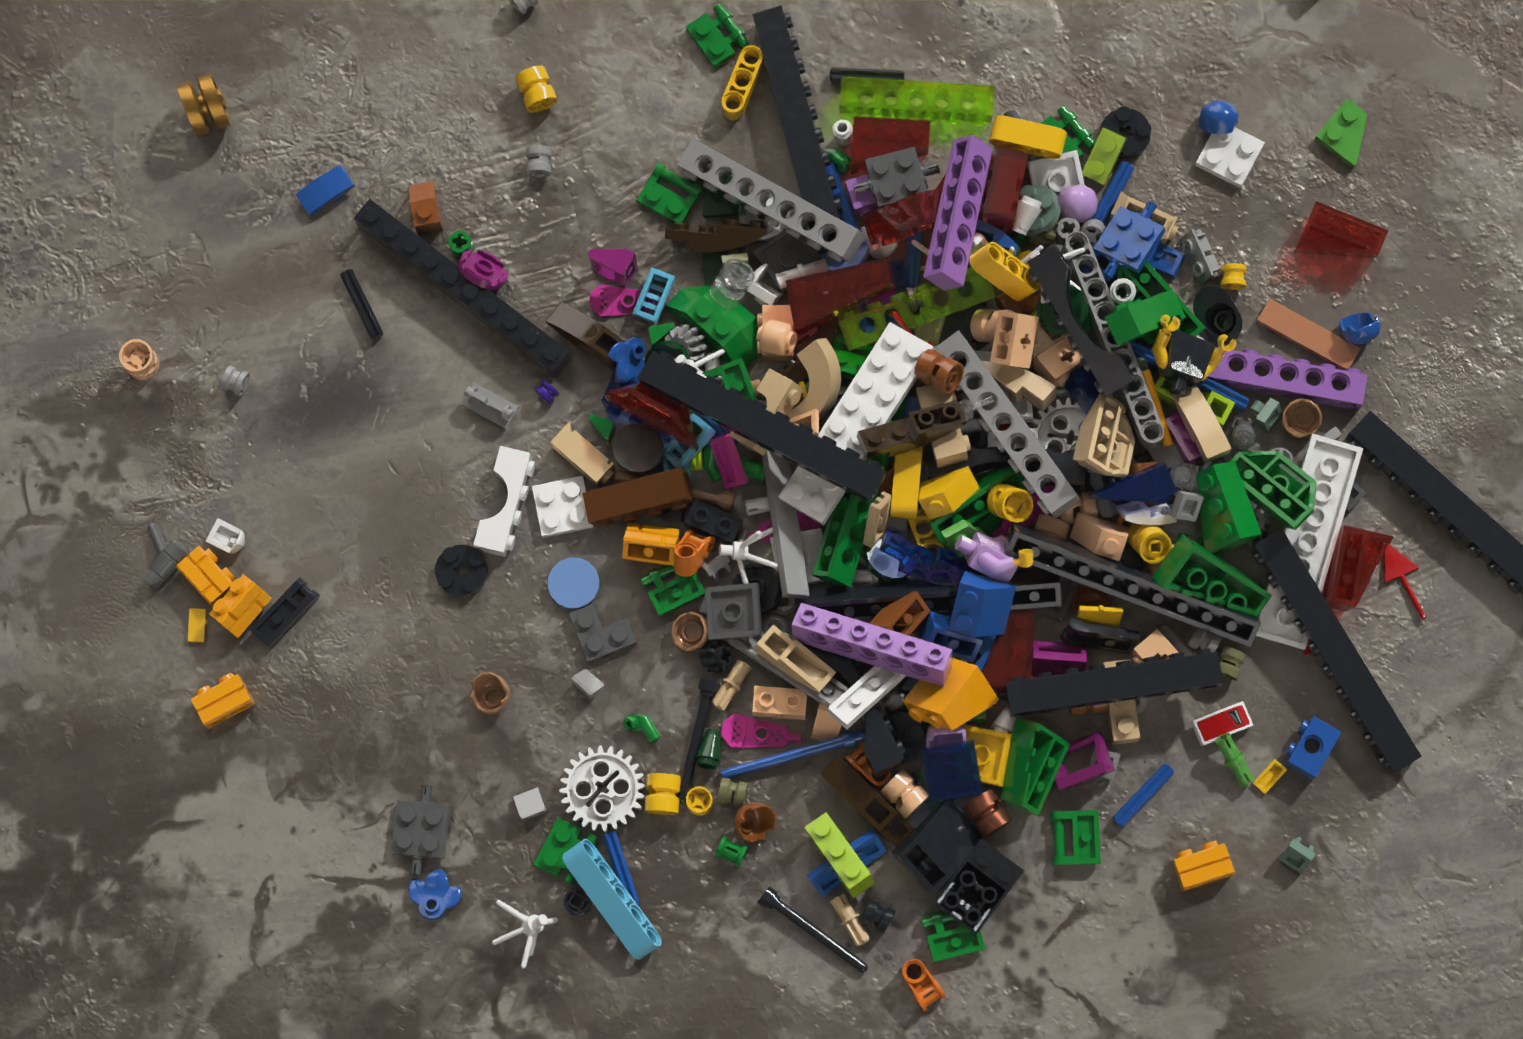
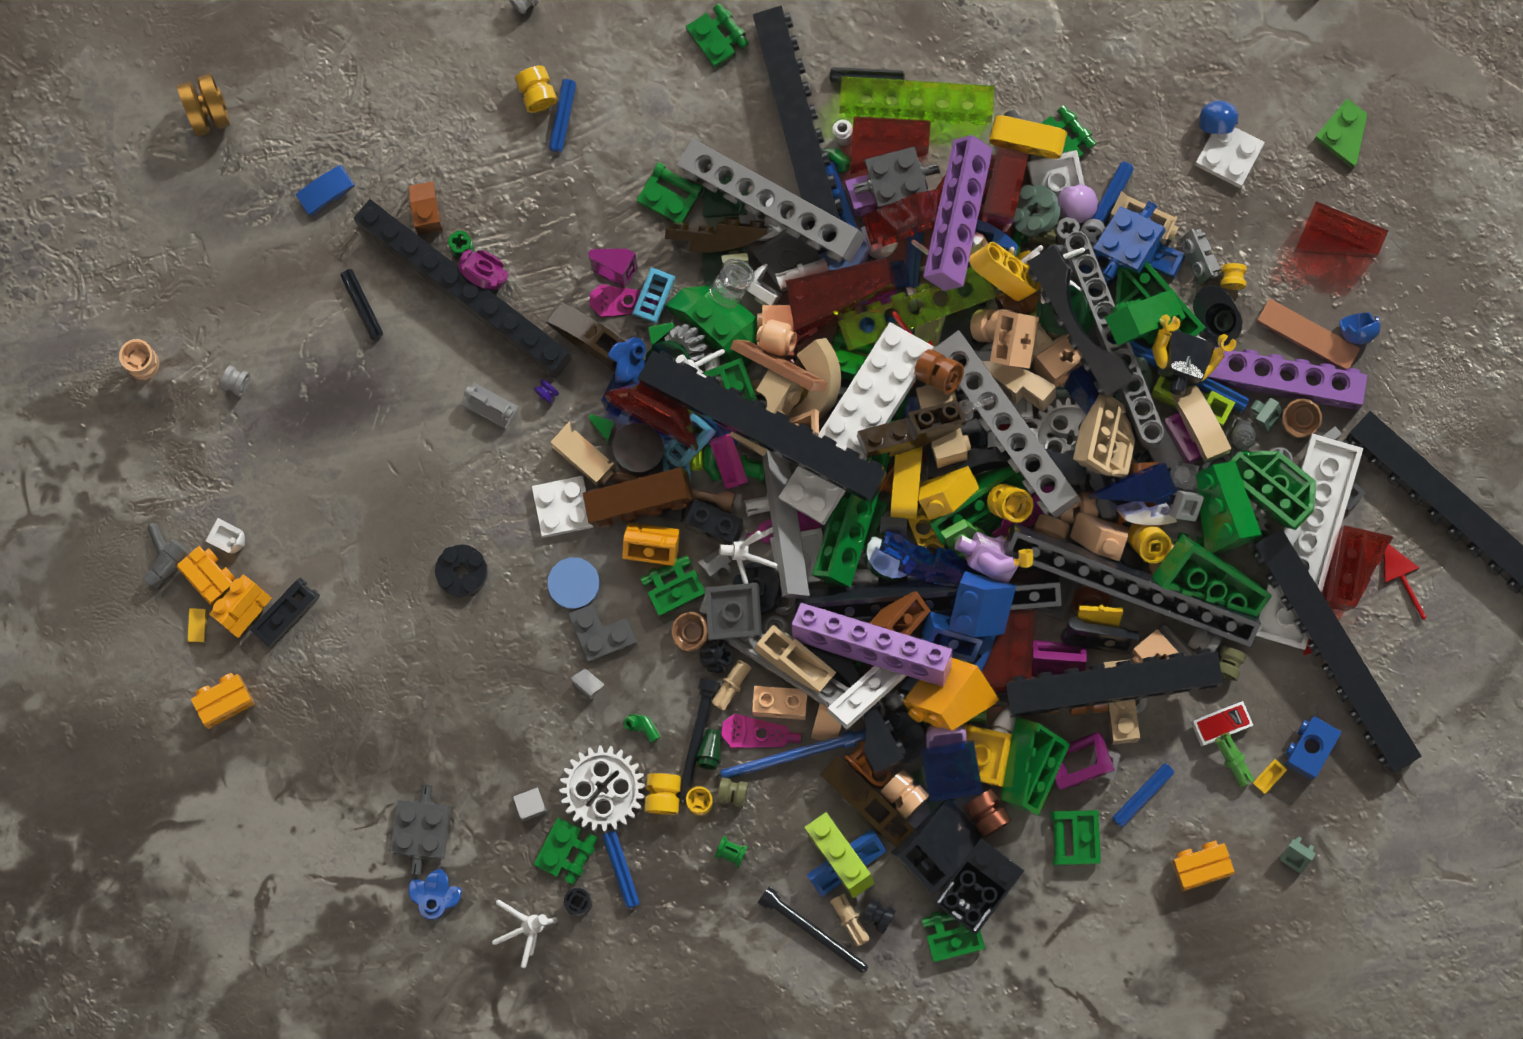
(489, 693): medium nougat hair -> none
(495, 533): white arch -> none
(538, 161): light grey wheel -> none
(562, 115): none -> blue axle
(612, 899): medium azure beam -> none
(692, 552): orange piece -> none
(742, 71): yellow beam -> none
(754, 821): dark orange hair -> none
(779, 365): none -> nougat tile
(877, 519): tan tile -> none
(922, 985): orange piece -> none
(1026, 214): white cone -> none
(1104, 156): lime plate -> none
(1125, 284): white cone -> none
(1138, 126): black plate -> none
(1166, 440): light orange bar -> none

